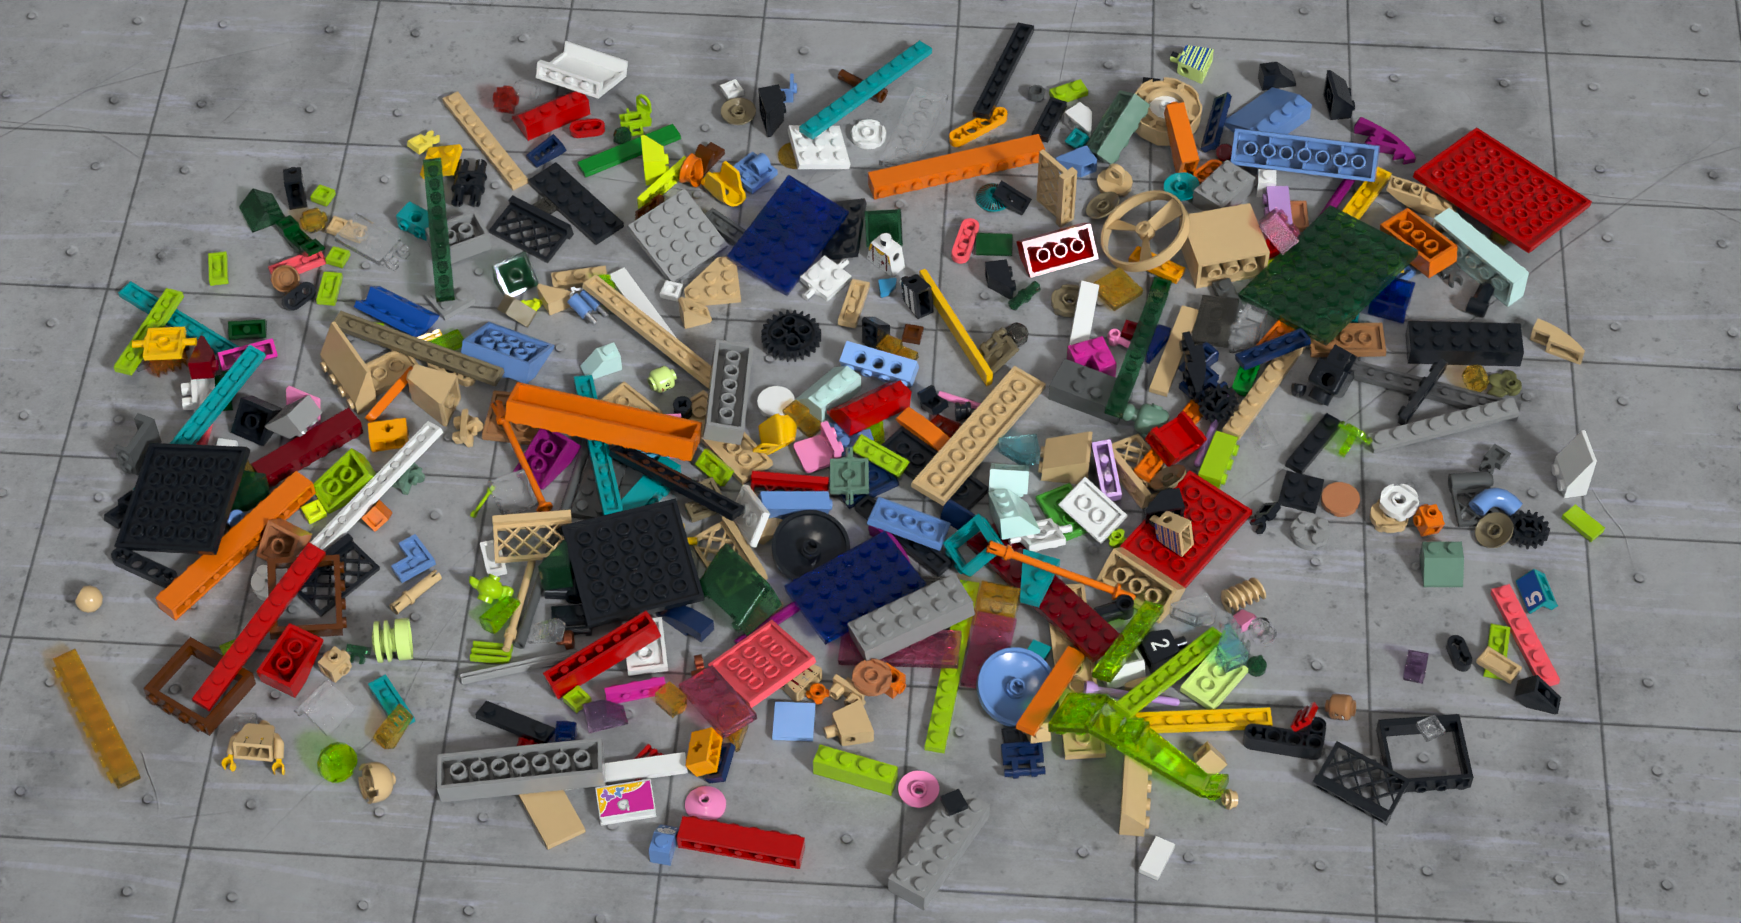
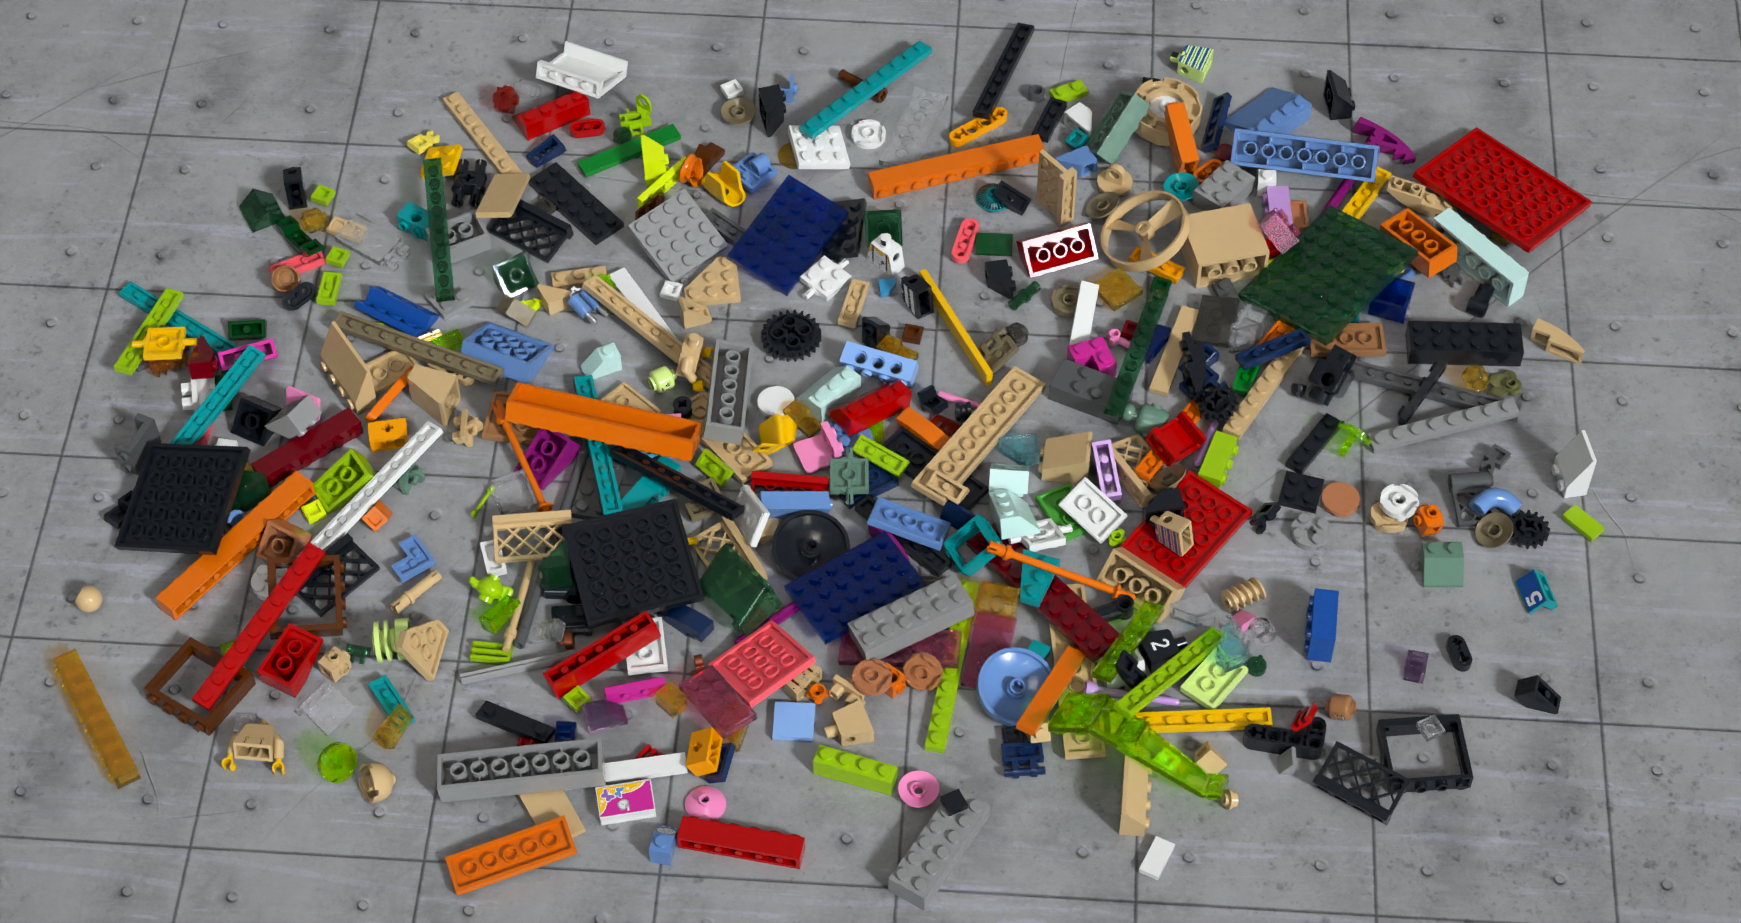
(143, 569): black beam -> none
(218, 268): lime plate -> none
(423, 646): none -> tan plate
(503, 195): none -> tan tile
(511, 855): none -> orange plate
(689, 358): none -> tan torso
(923, 671): none -> nougat tile
(947, 487): none -> tan slope
(1128, 670): none -> black slope
(1275, 75): black slope -> none
(1287, 762): none -> light grey slope
(1321, 625): none -> blue brick
(1498, 640): lime tile -> none
(1499, 665): tan tile -> none
(1524, 634): coral plate -> none

